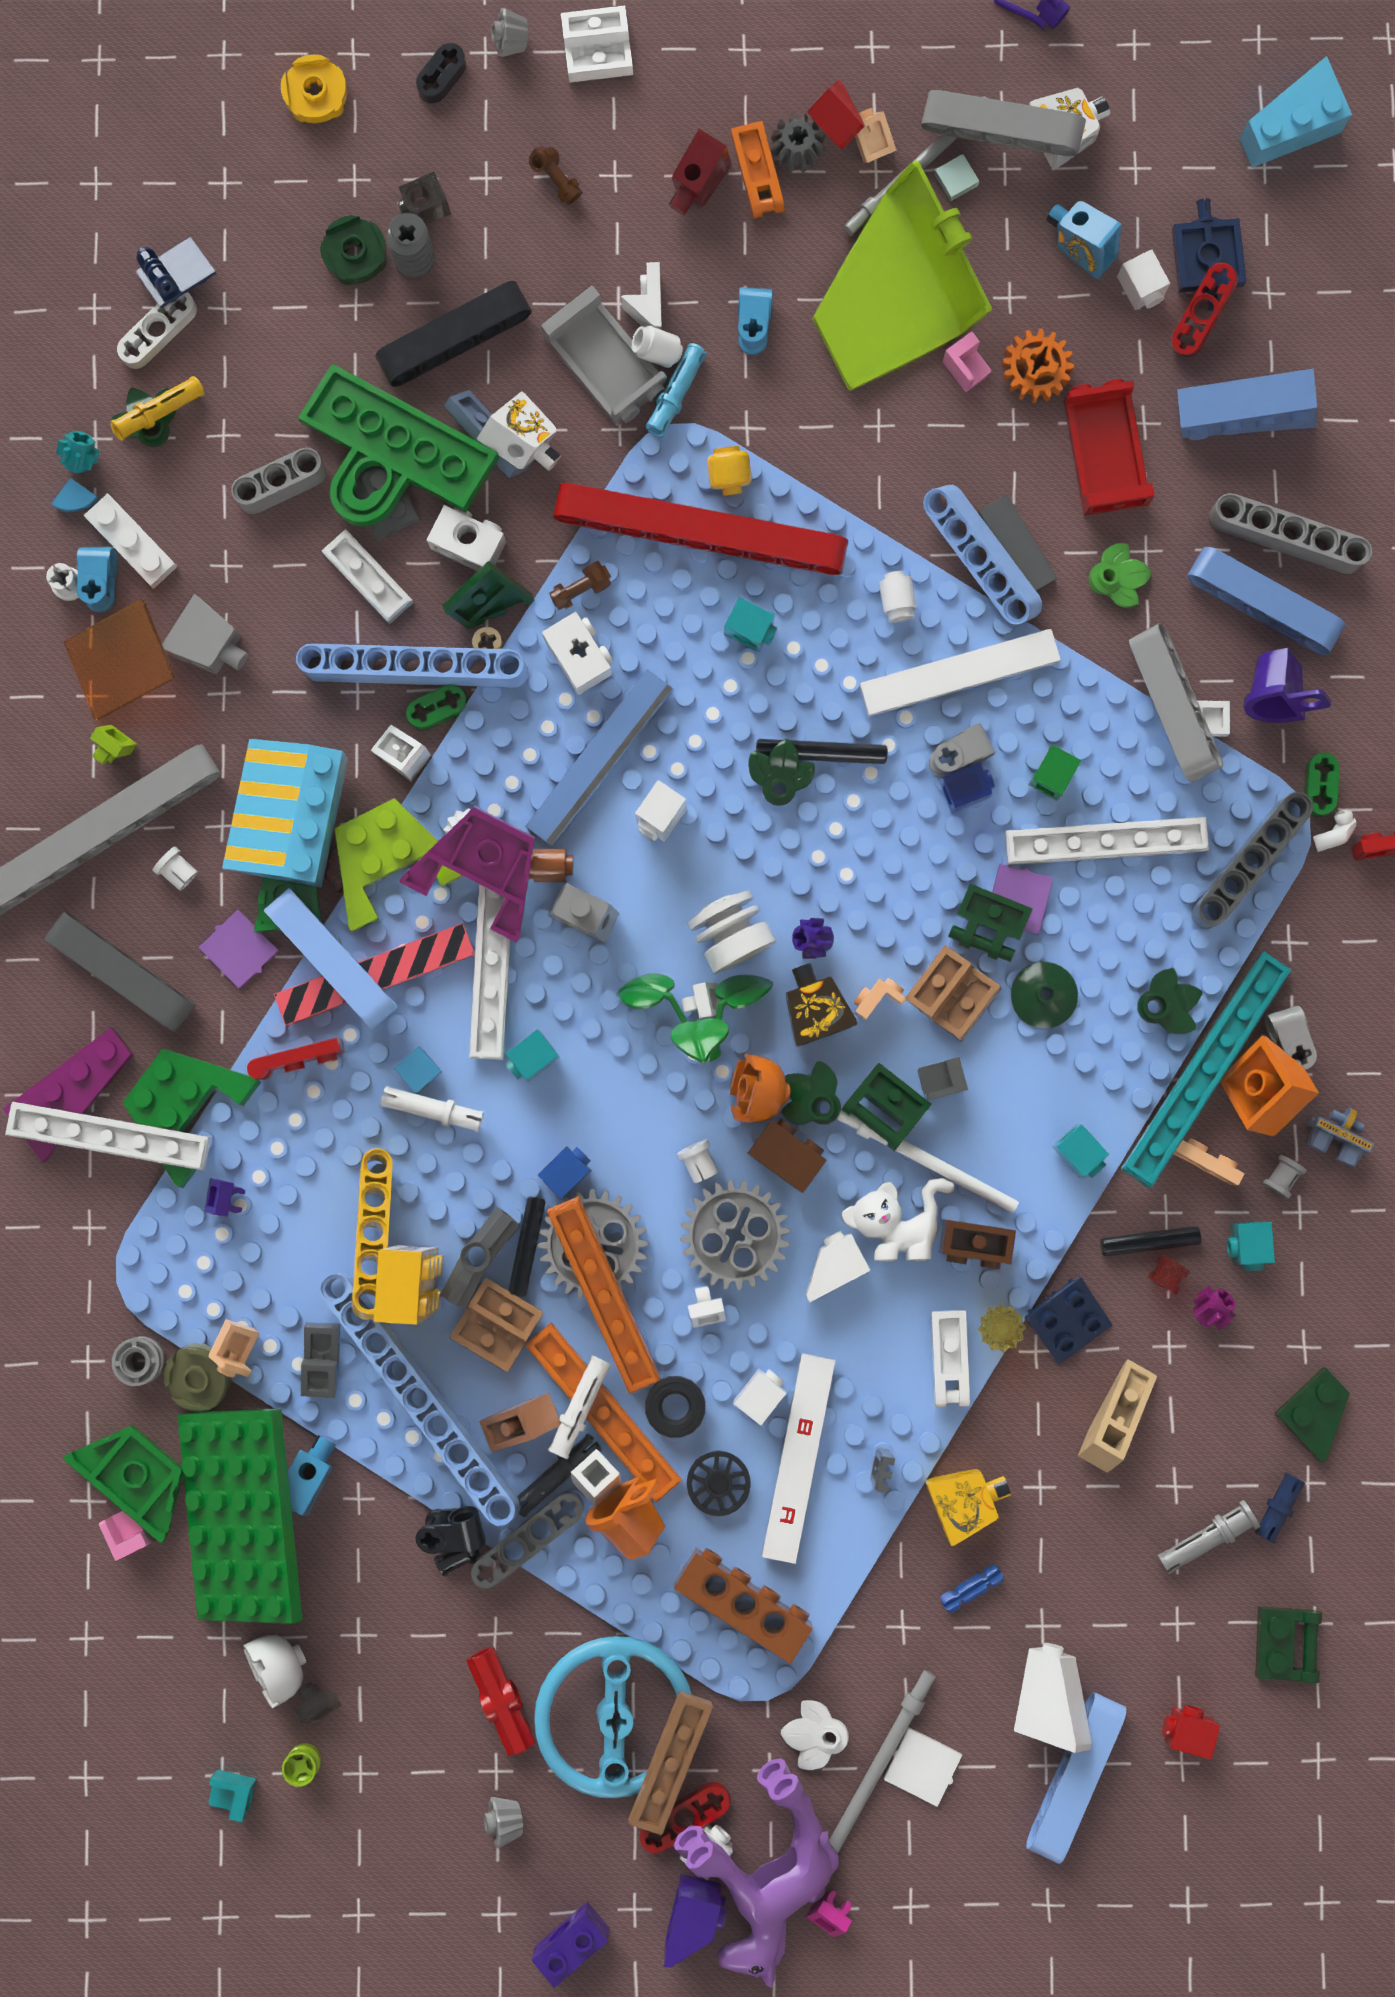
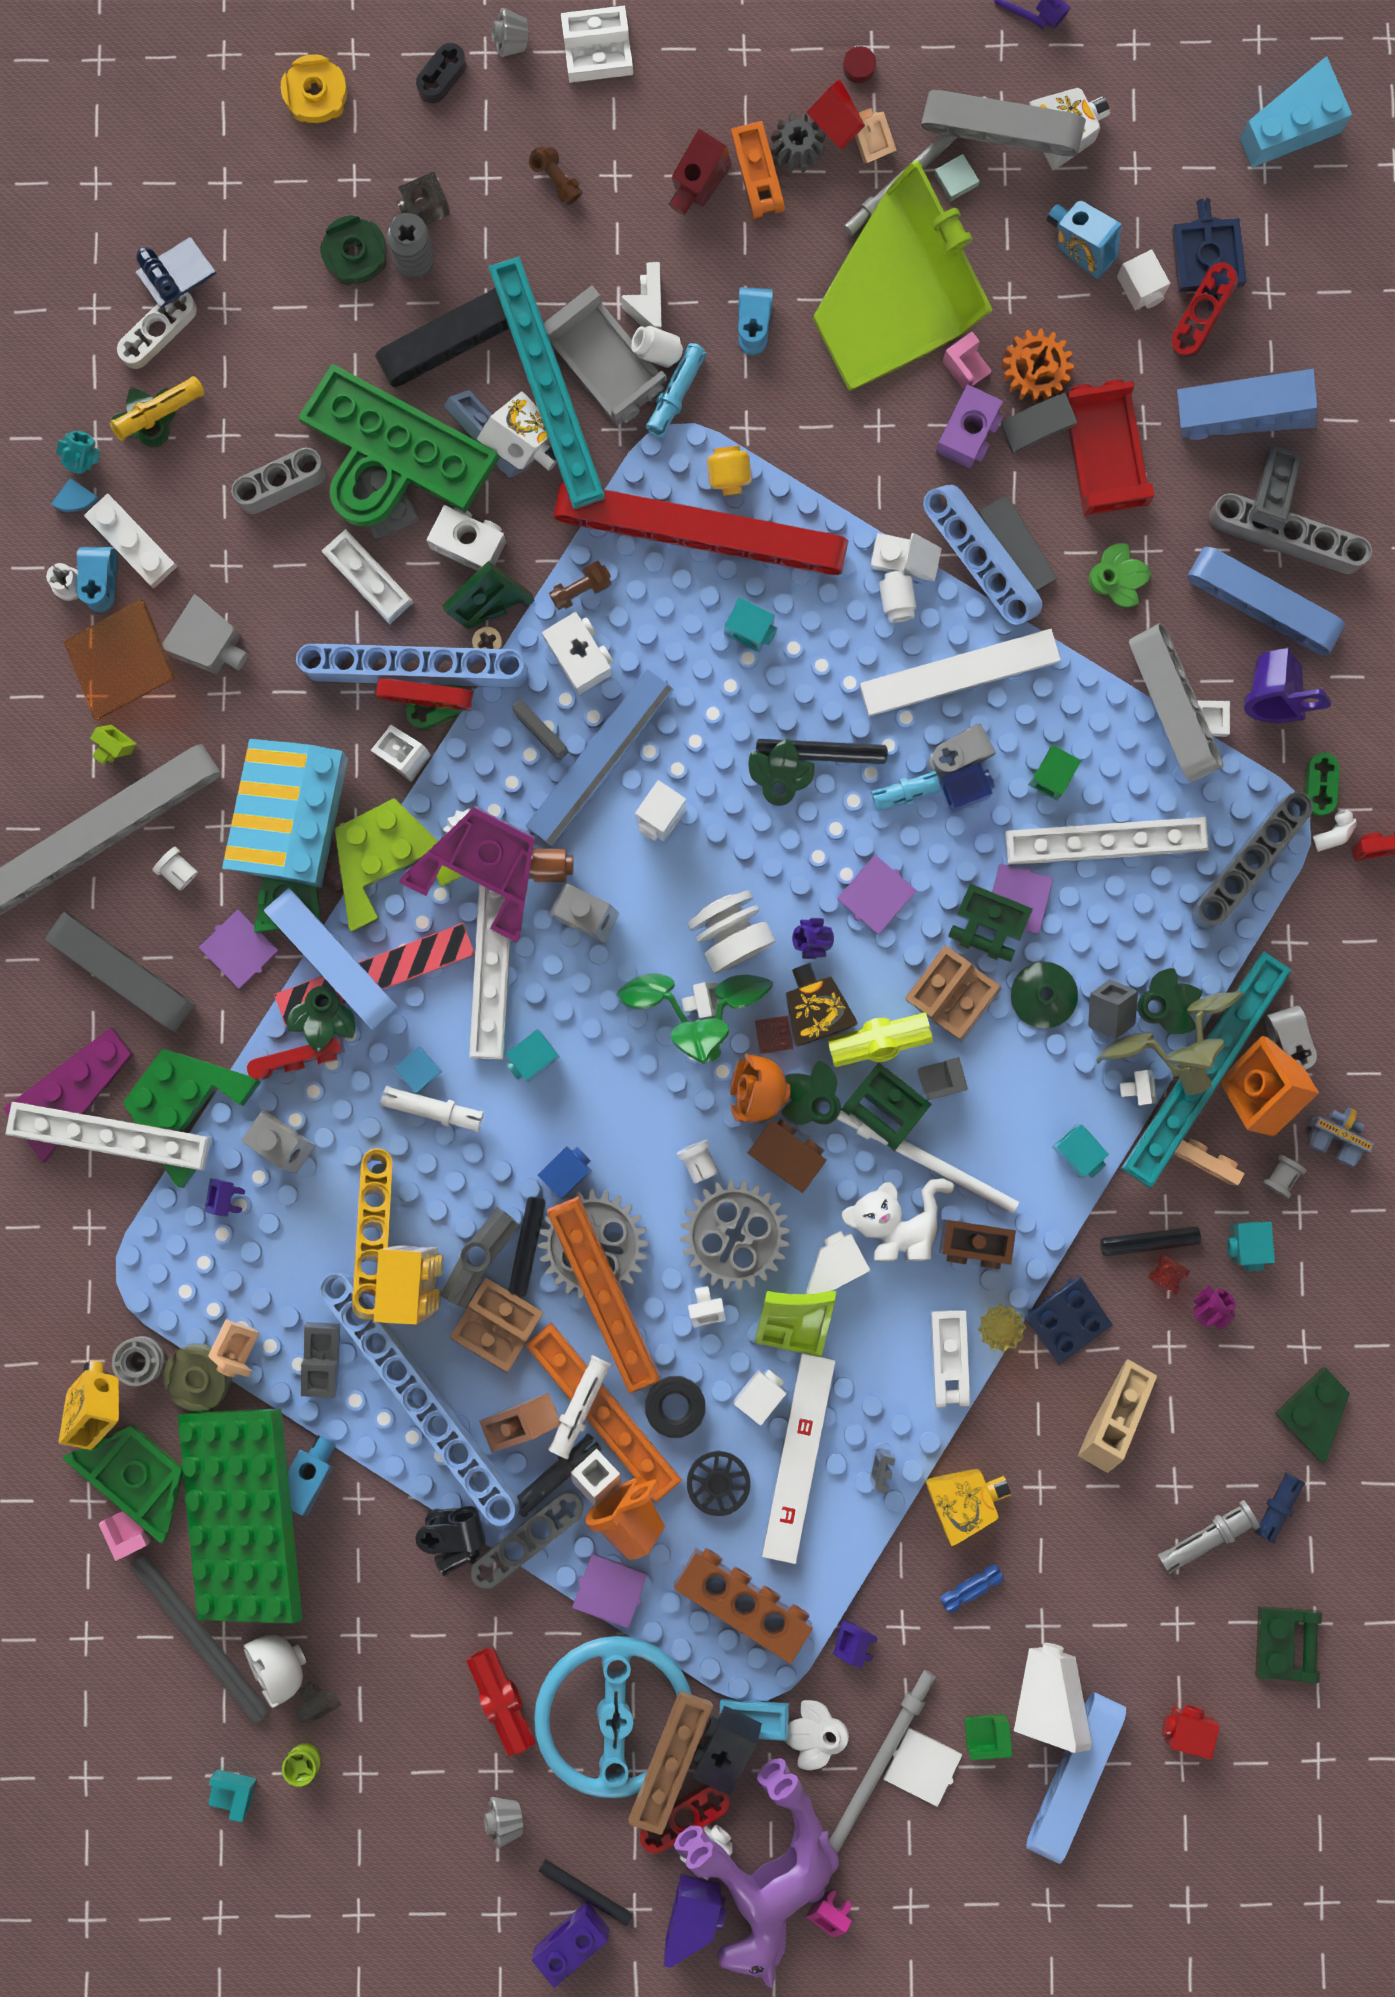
(90, 1407): none -> yellow torso
(199, 1638): none -> dark grey axle
(278, 1142): none -> light grey torso
(321, 1022): none -> dark green plate
(424, 694): none -> red beam
(539, 730): none -> dark grey tile
(546, 383): none -> teal tile
(585, 1892): none -> black bar
(610, 1590): none -> medium lavender piece
(726, 1751): none -> black brick
(772, 1715): none -> medium azure tile
(773, 1034): none -> clear red tile
(796, 1321): none -> lime plate
(853, 1644): none -> dark purple tile
(859, 64): none -> dark red tile
(869, 999): light nougat bracket -> none
(876, 894): none -> medium lavender piece
(880, 1040): none -> neon yellow piece
(906, 791): none -> medium azure pin
(914, 556): none -> white slope
(973, 408): none -> medium lavender brick
(988, 1737): none -> green panel
(1038, 422): none -> dark grey slope
(1112, 1009): none -> dark grey panel
(1143, 1087): none -> white tile
(1191, 1060): none -> olive plant
(1276, 487): none -> dark grey tile

